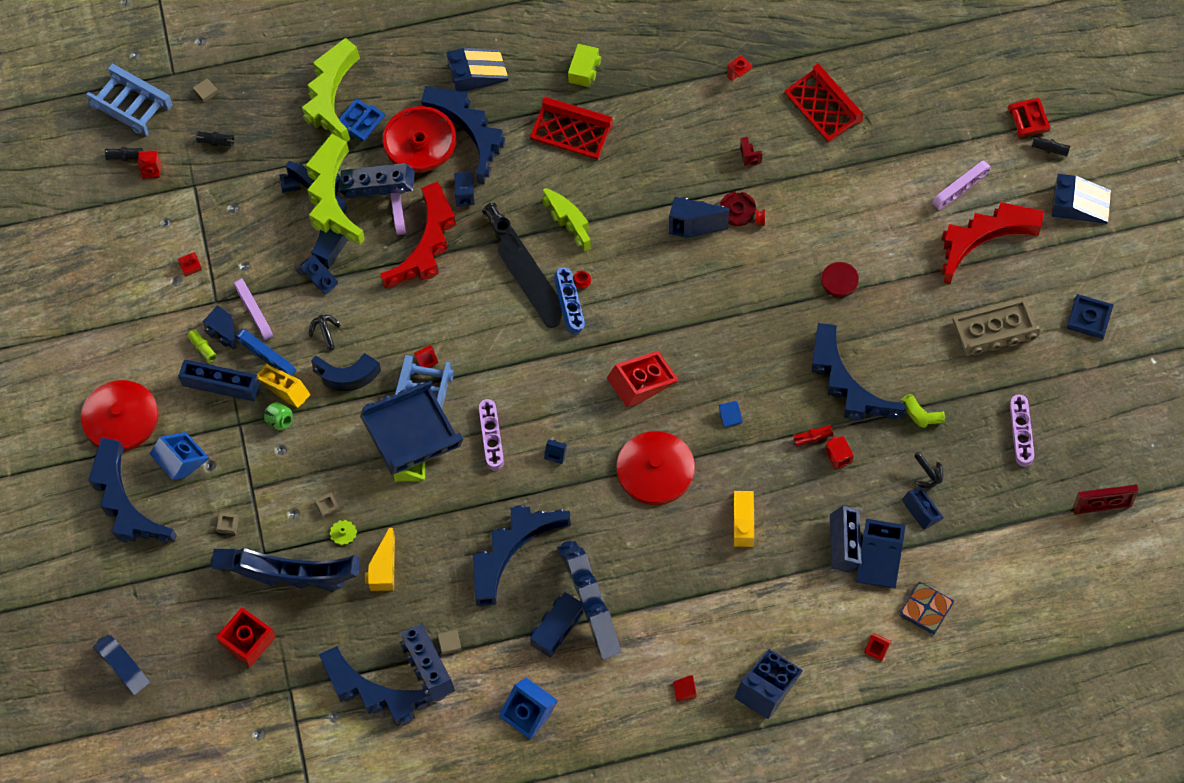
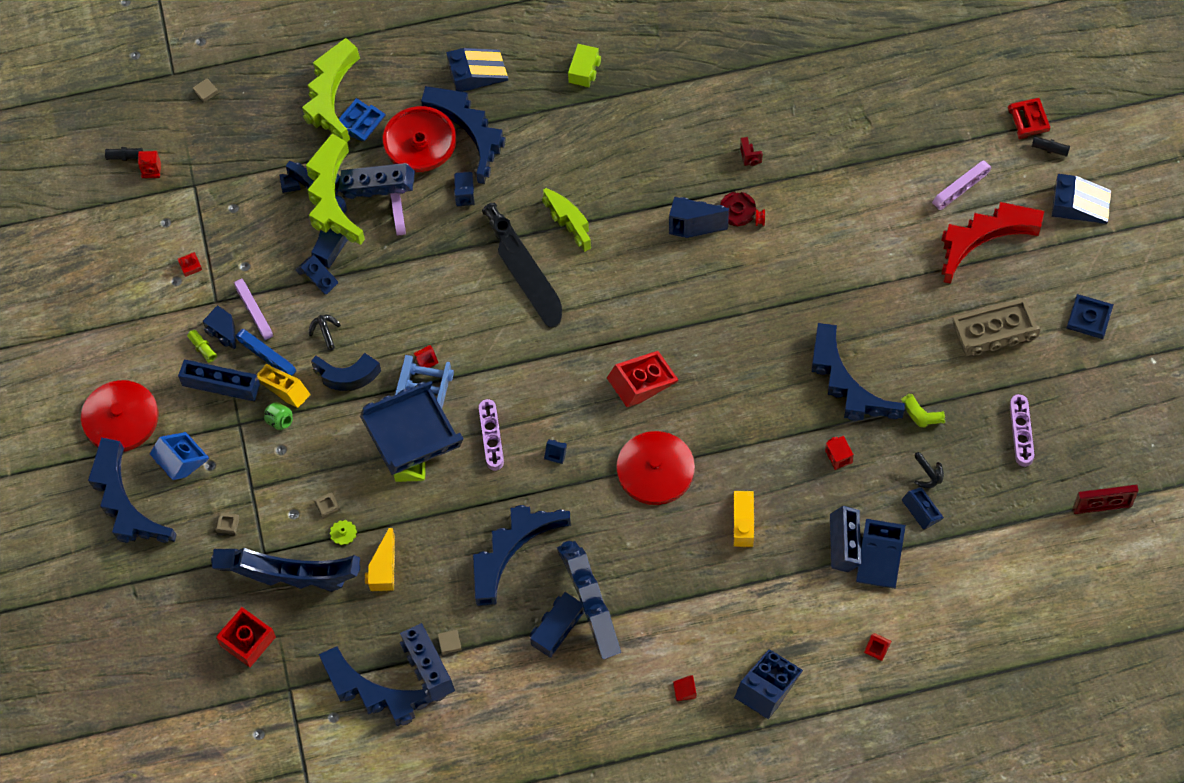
(121, 664): dark blue arch -> none
(131, 84): medium blue fence -> none
(215, 138): black pin -> none
(433, 242): red arch -> none
(527, 707): blue slope -> none
(572, 300): blue beam -> none
(575, 113): red fence -> none
(582, 279): red plate -> none
(730, 414): blue slope -> none
(738, 68): red bracket -> none
(813, 435): red pin -> none
(838, 97): red fence -> none
(840, 279): dark red tile -> none
(926, 608): tile -> none

